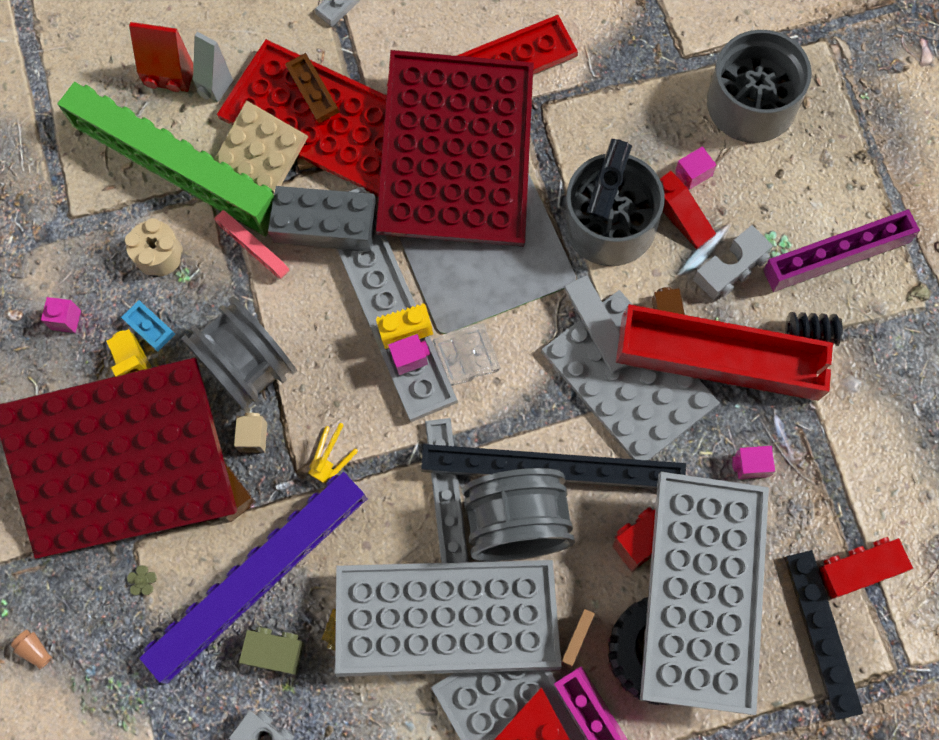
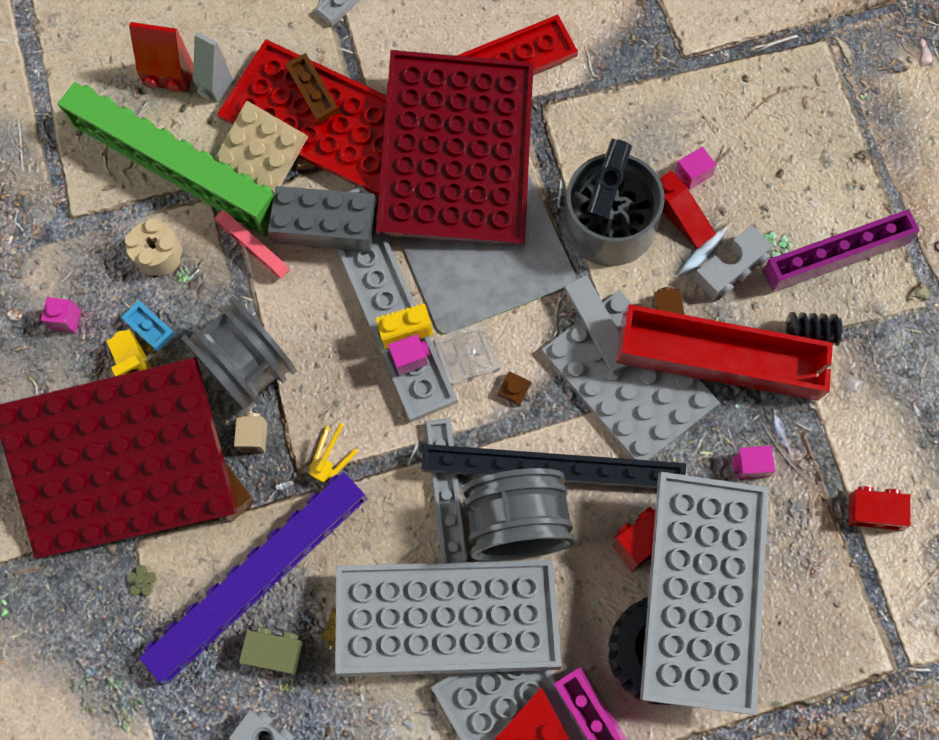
(31, 649): nougat cone -> none
(514, 388): none -> reddish brown plate
(577, 639): medium nougat tile -> none
(776, 59): dark grey wheel -> none
(823, 635): black plate -> none
(864, 567): red brick -> none
(879, 509): none -> red brick

